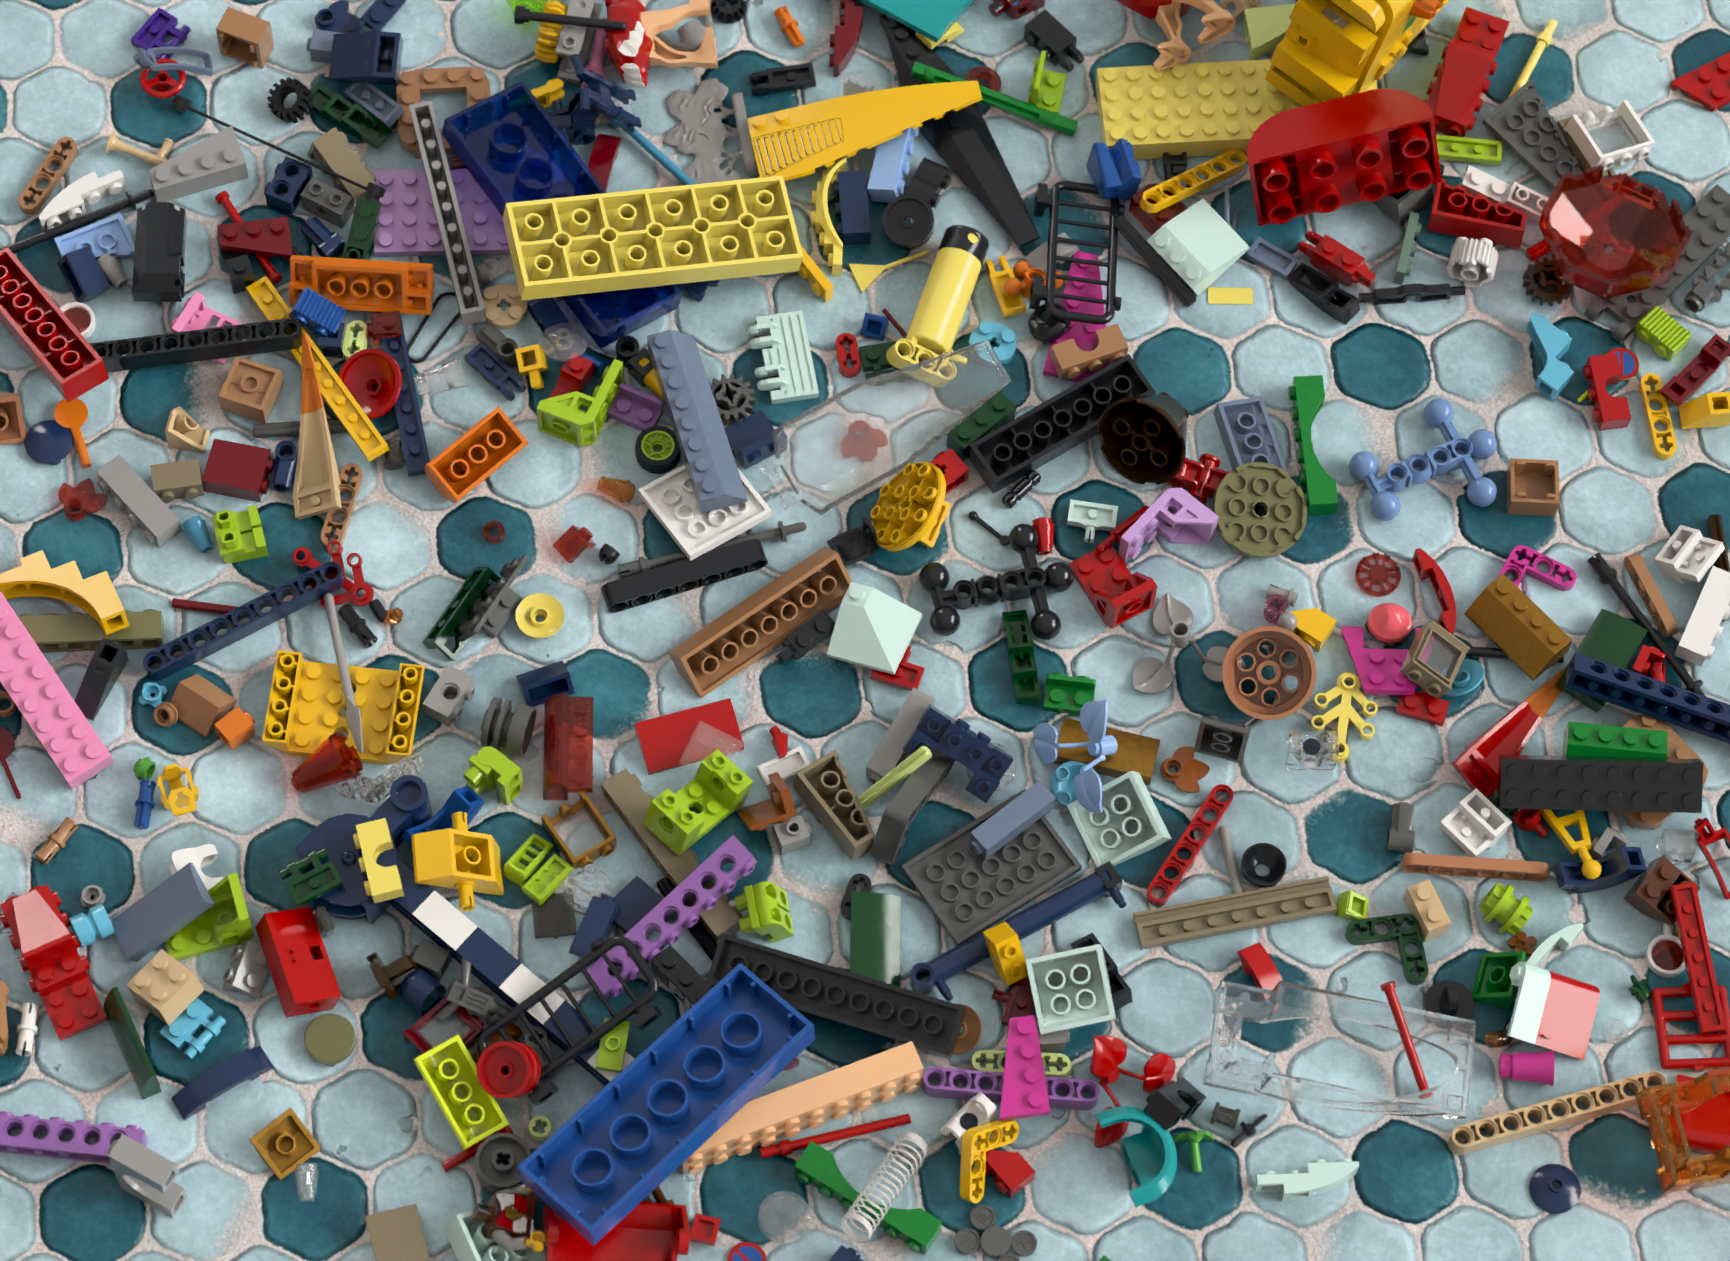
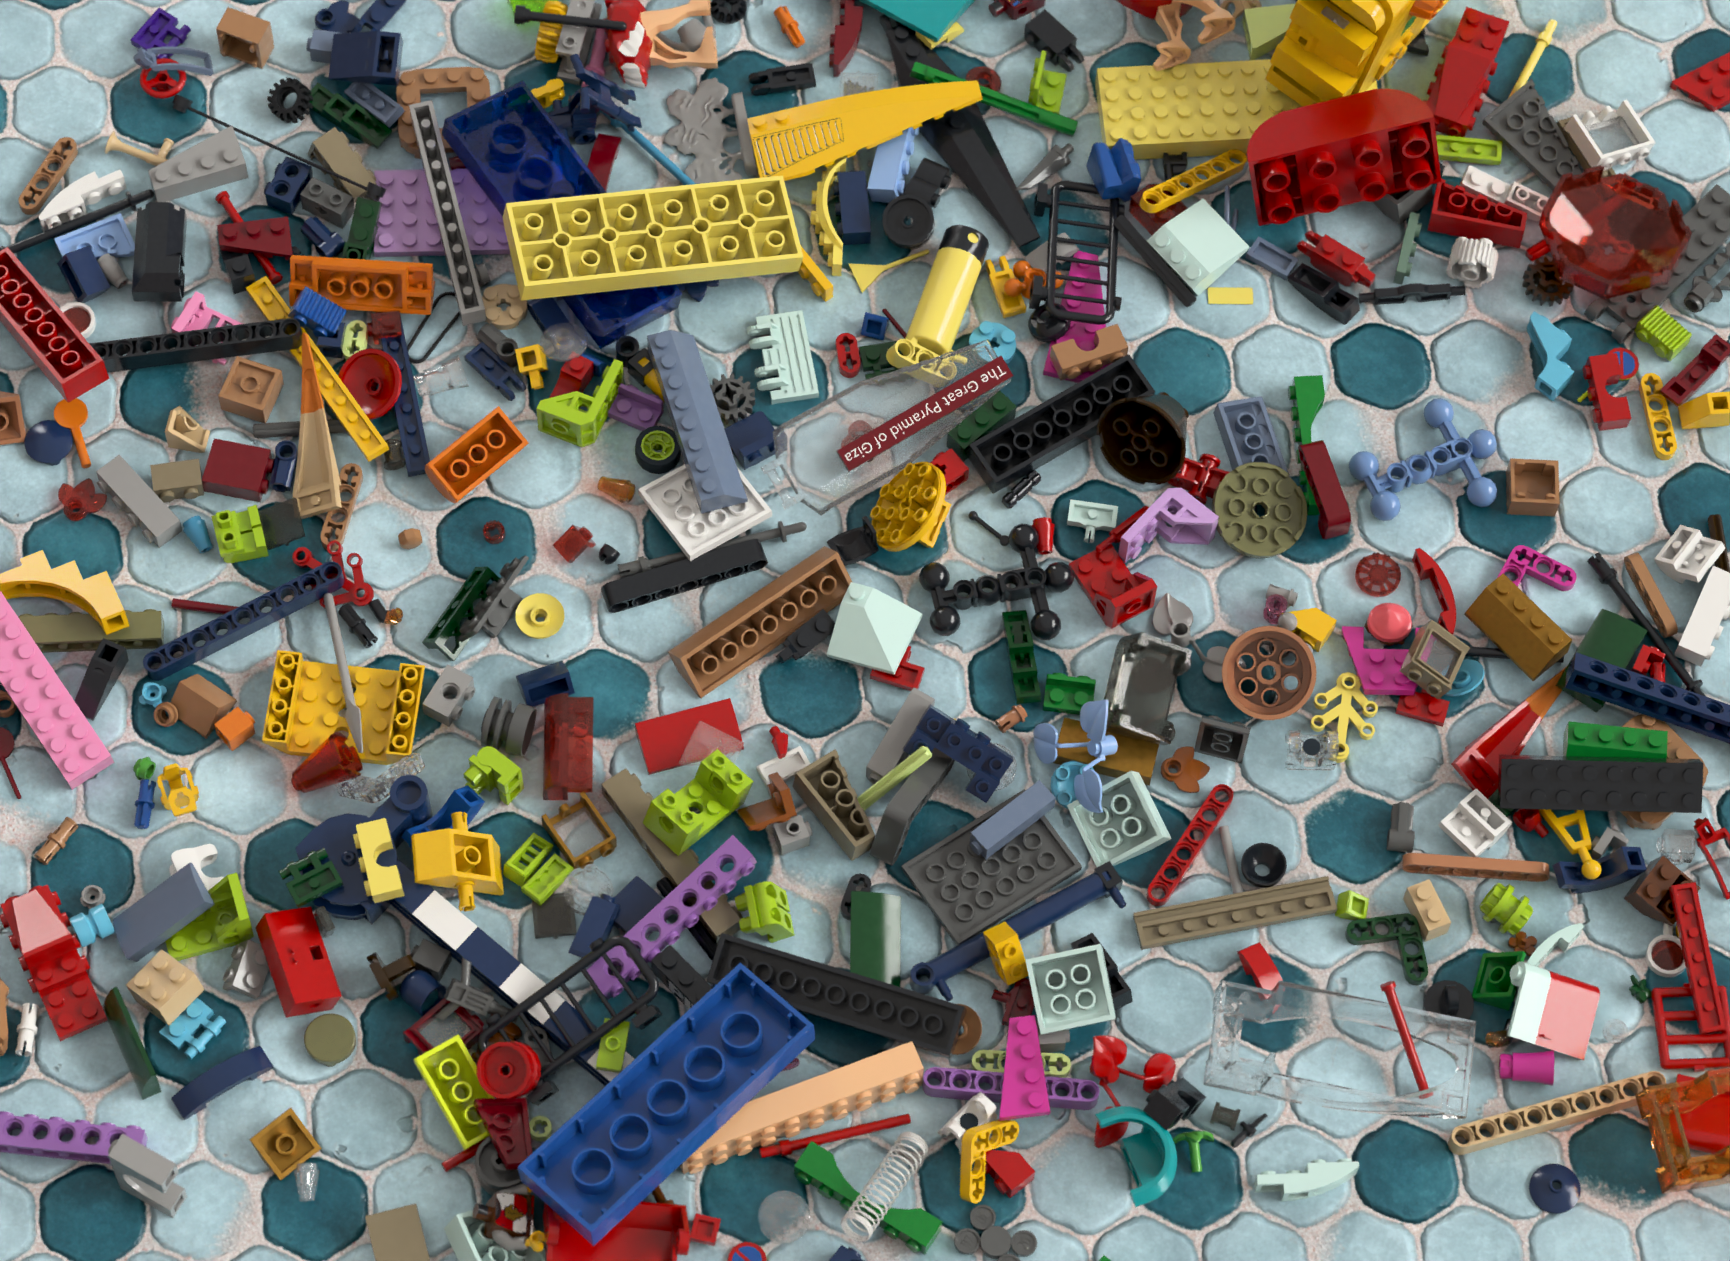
(281, 523): none -> clear smoke piece
(410, 538): none -> medium nougat tile
(508, 1128): none -> dark red wing
(924, 413): none -> dark red tile
(1011, 718): none -> nougat pin
(1051, 163): none -> dark grey bar
(1143, 687): none -> clear smoke windscreen
(1326, 490): none -> dark red beam

